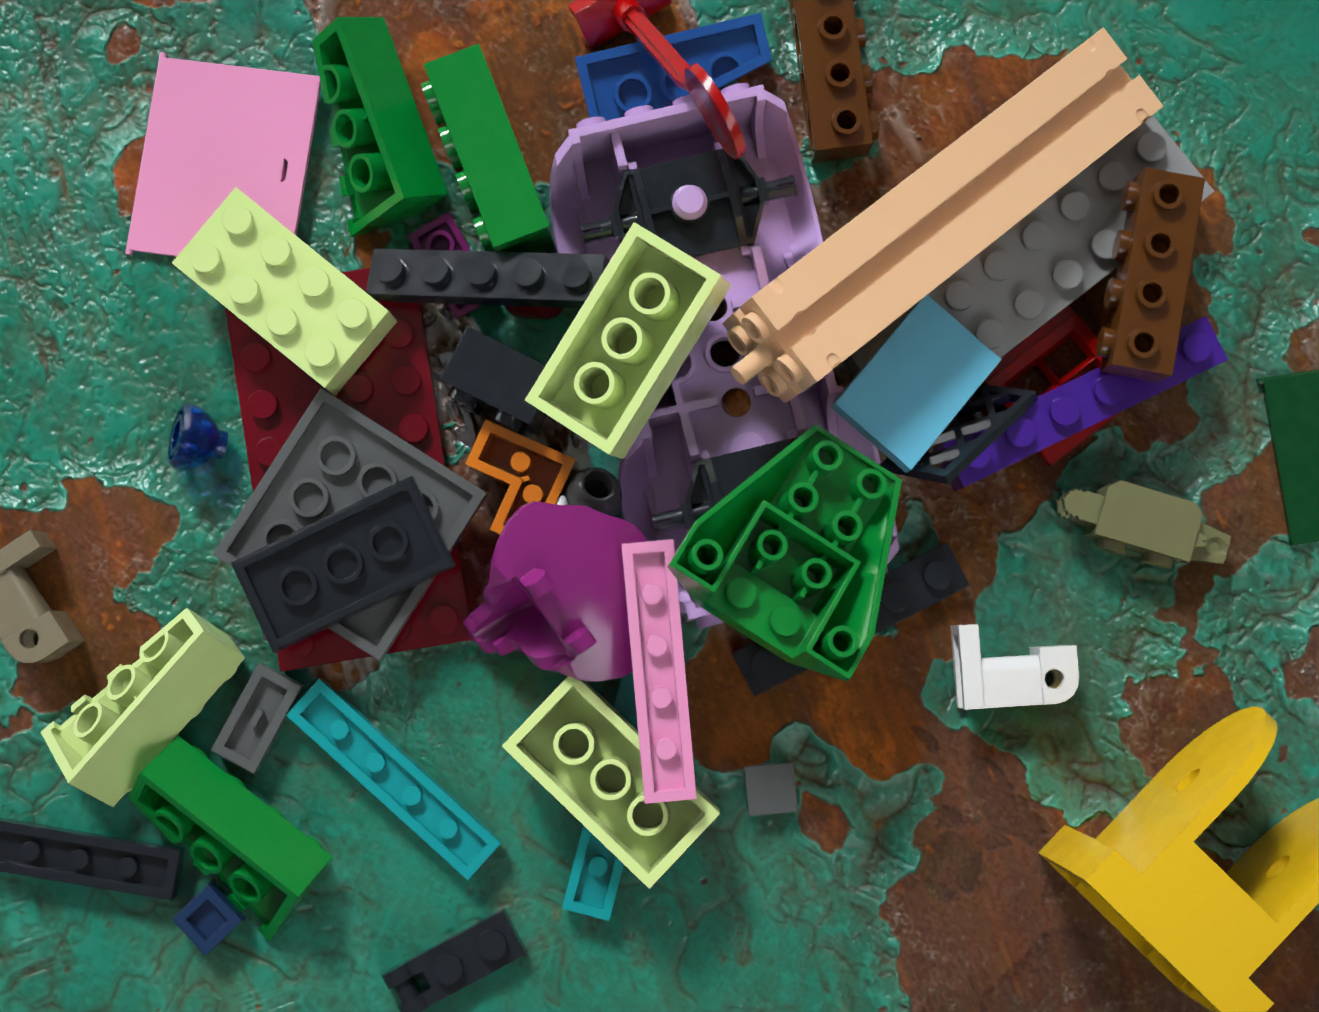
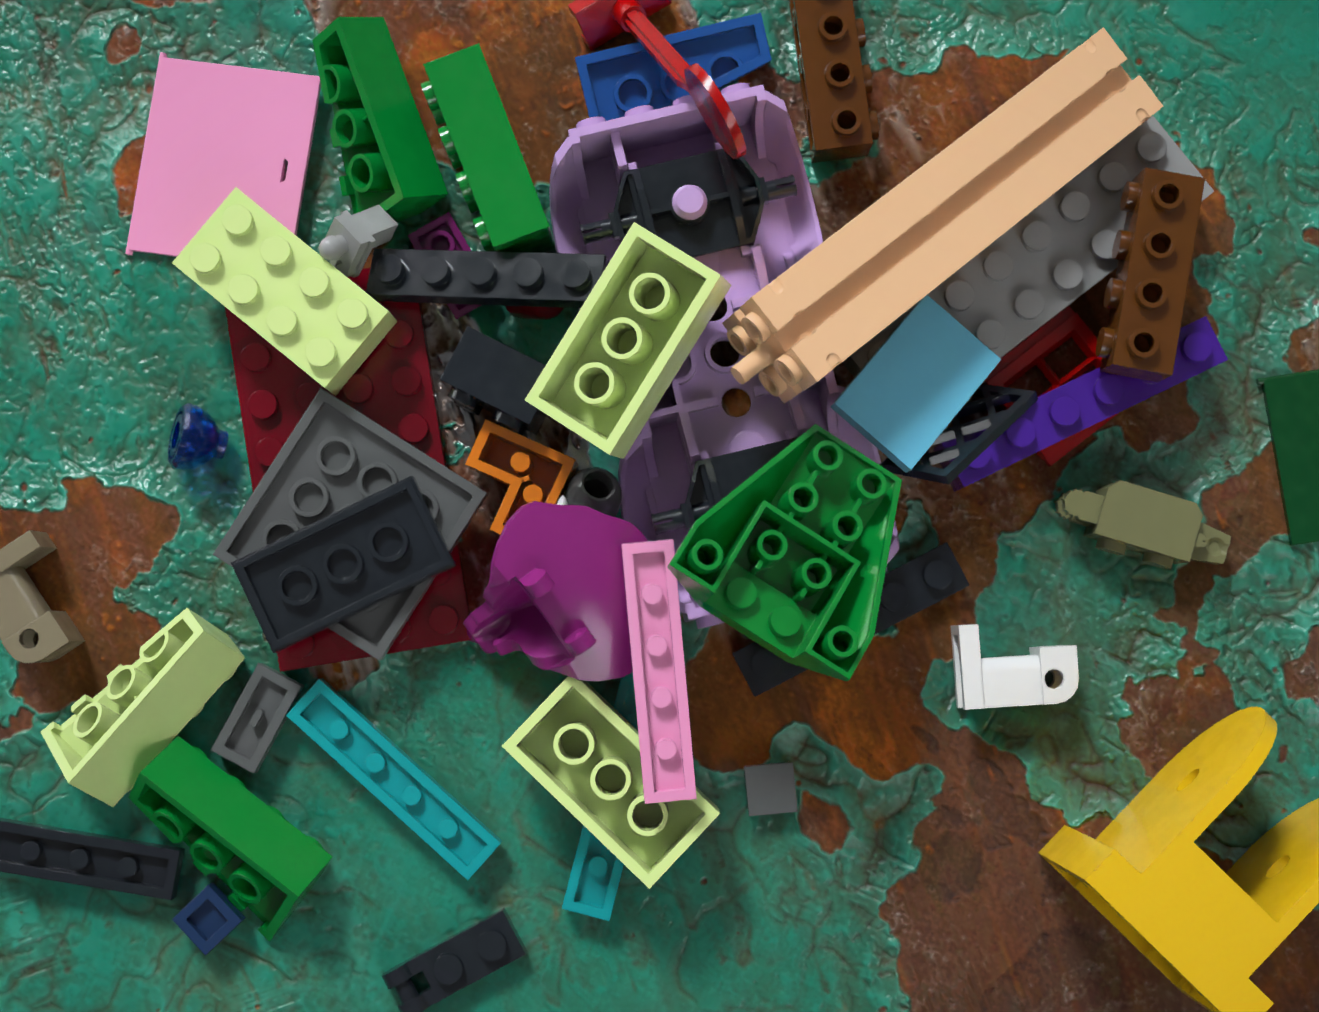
(354, 236): none -> light grey piece

